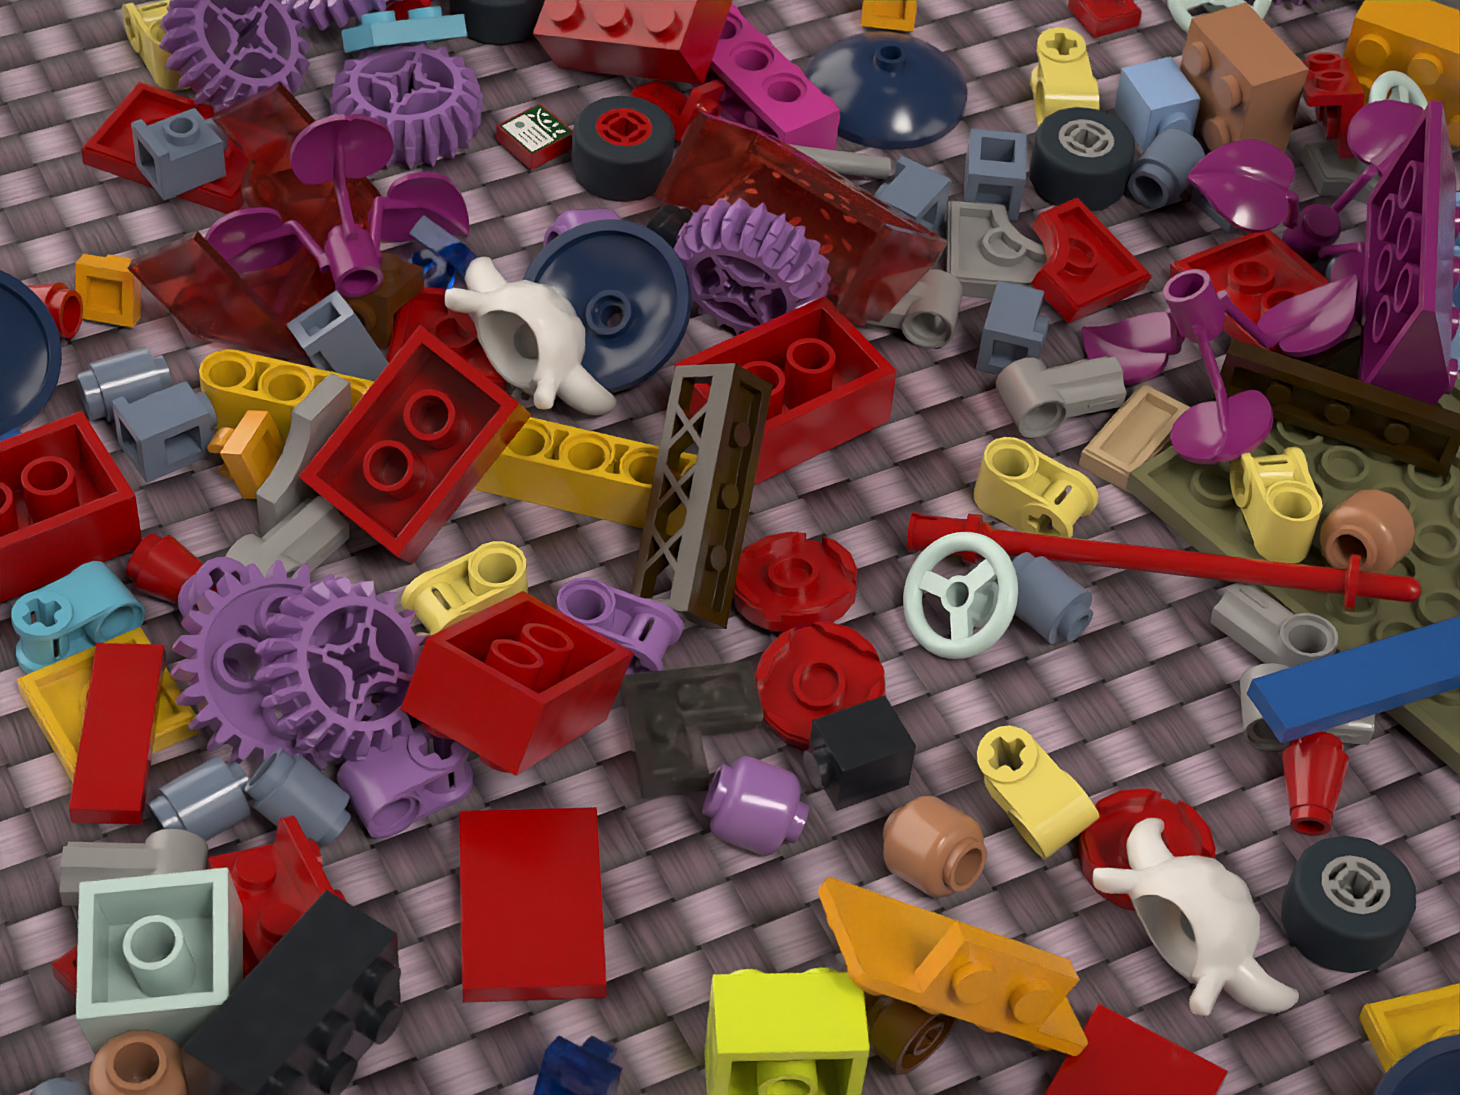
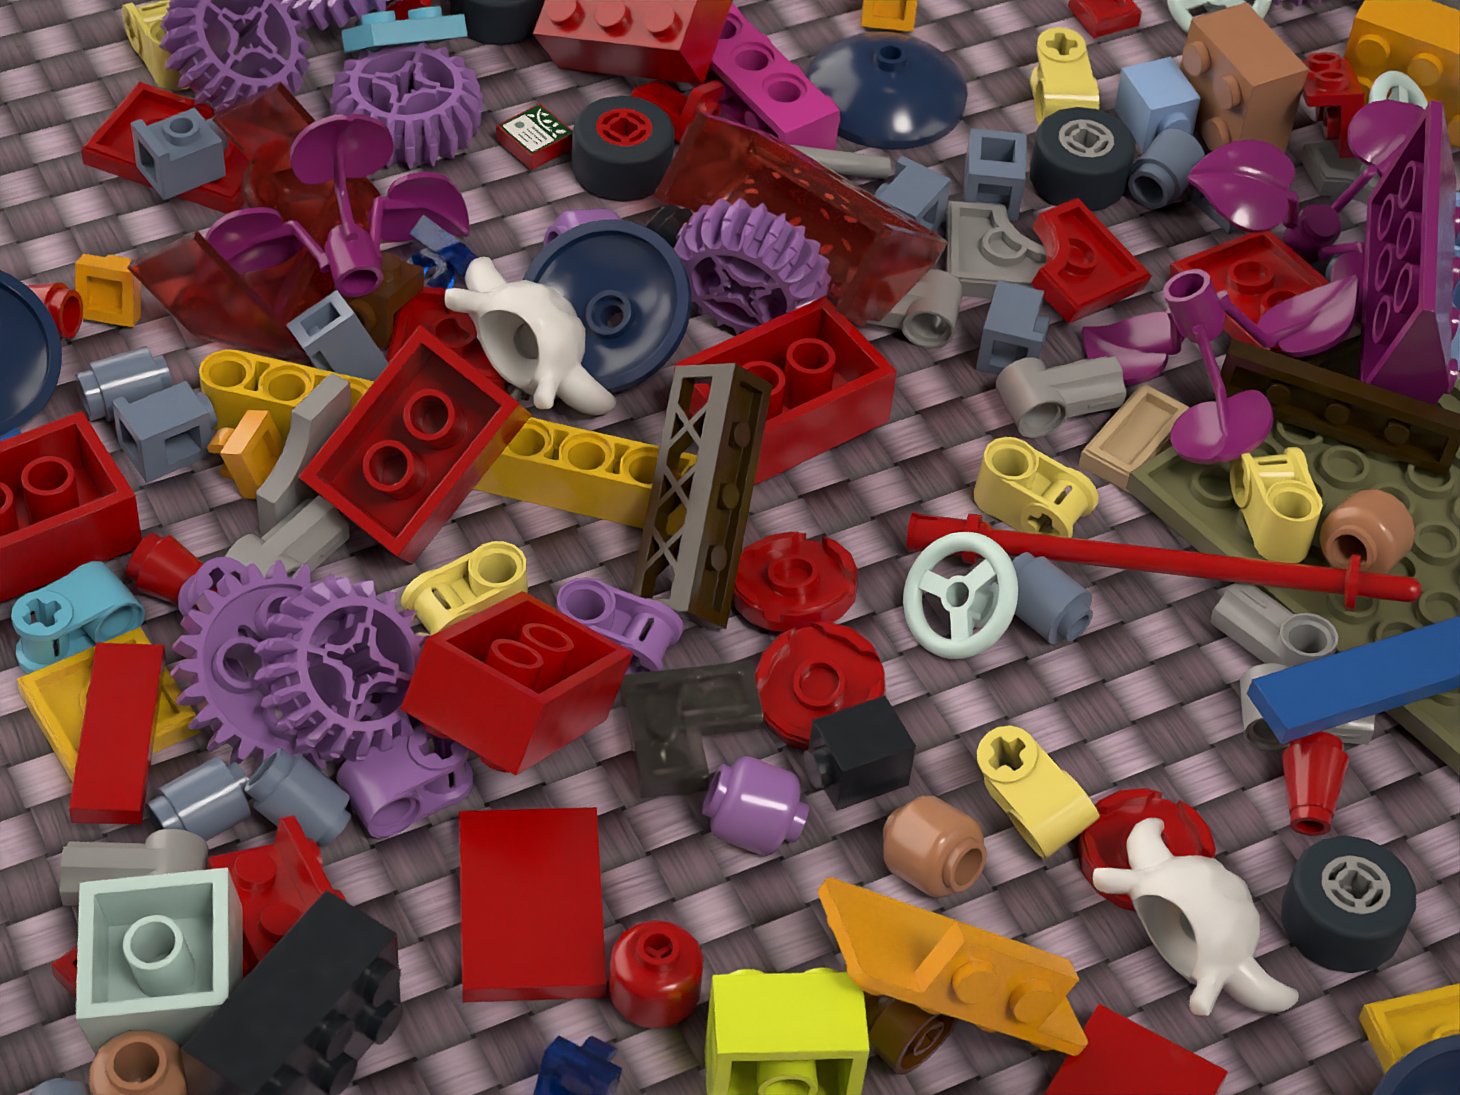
(656, 974): none -> red head

